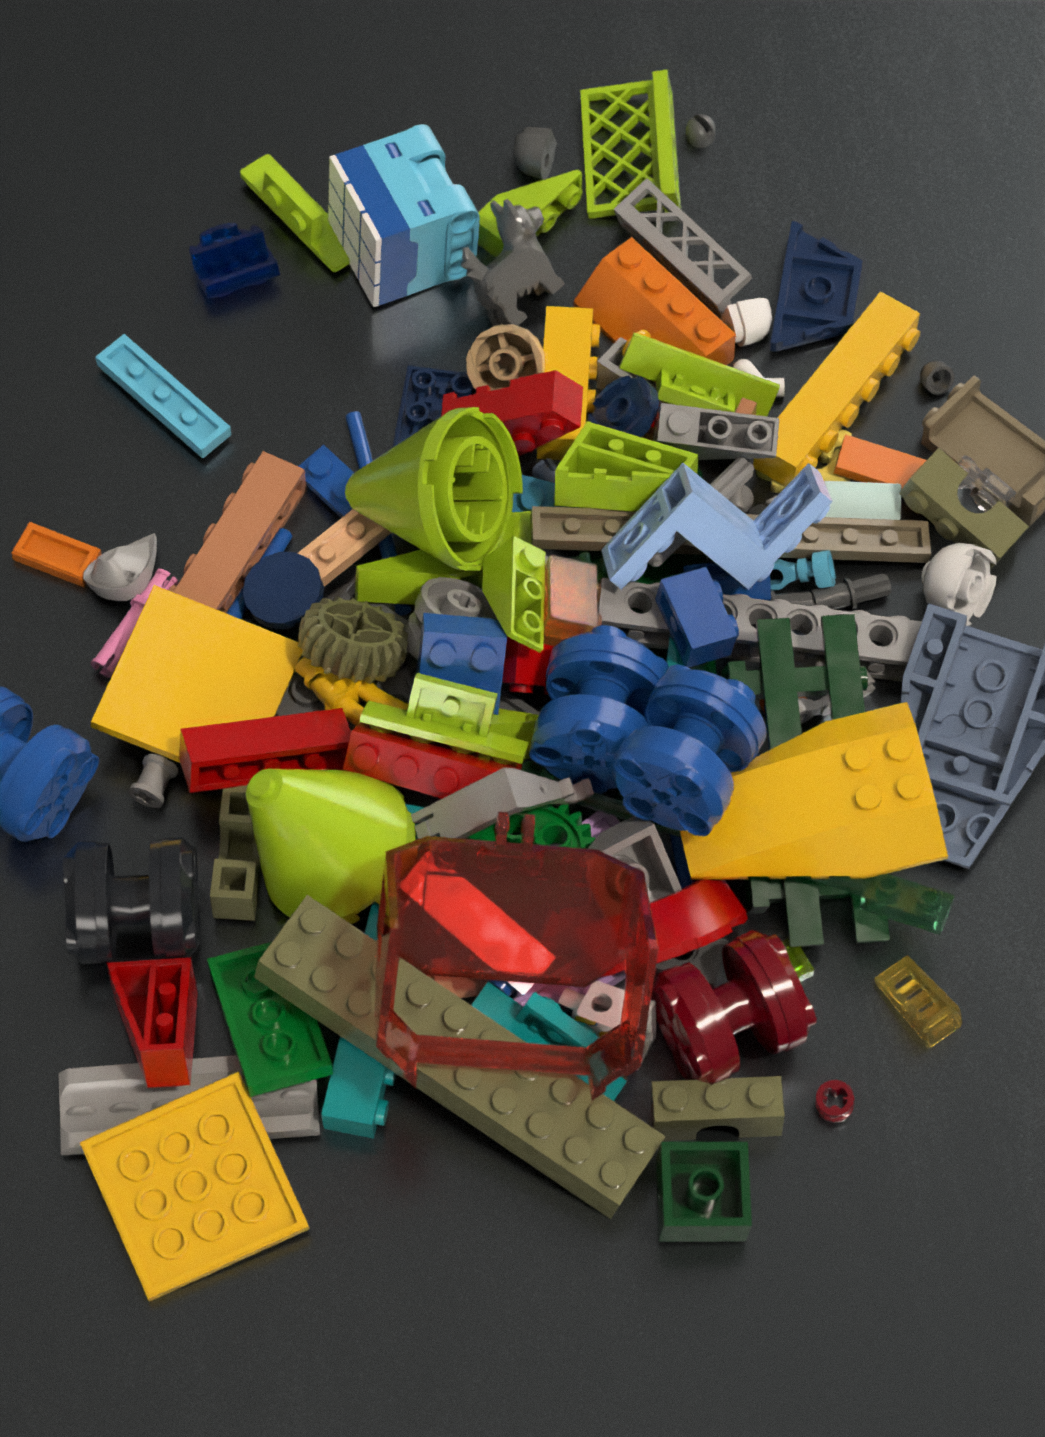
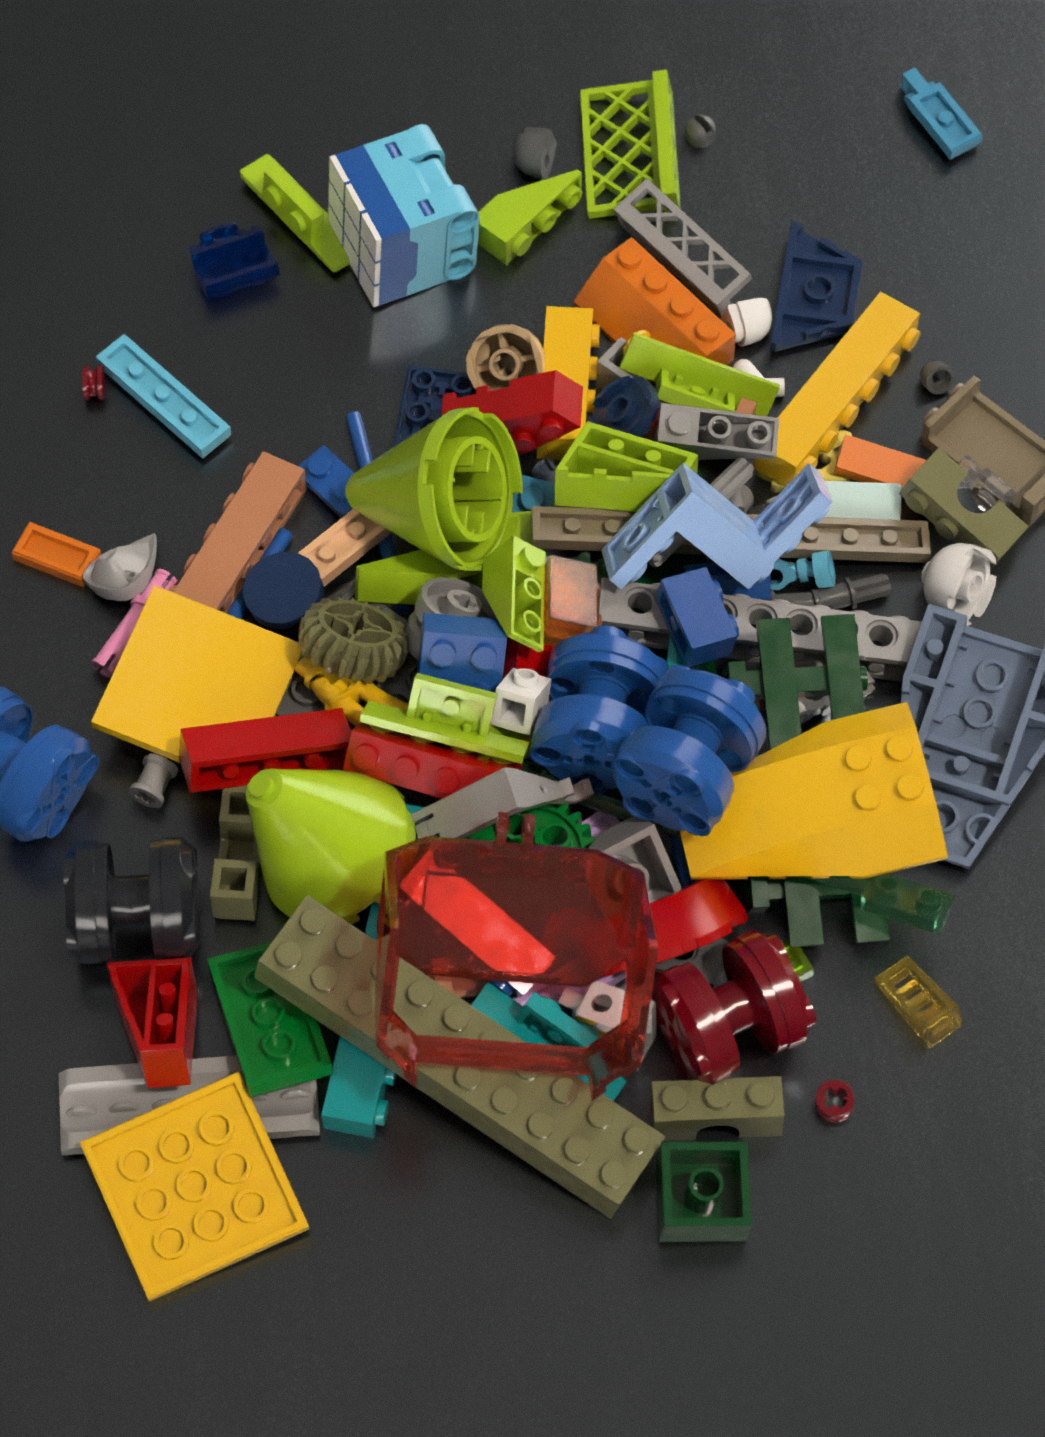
(93, 382): none -> dark red bush
(516, 270): dark grey animal -> none
(520, 700): none -> white brick
(939, 114): none -> dark azure hinge

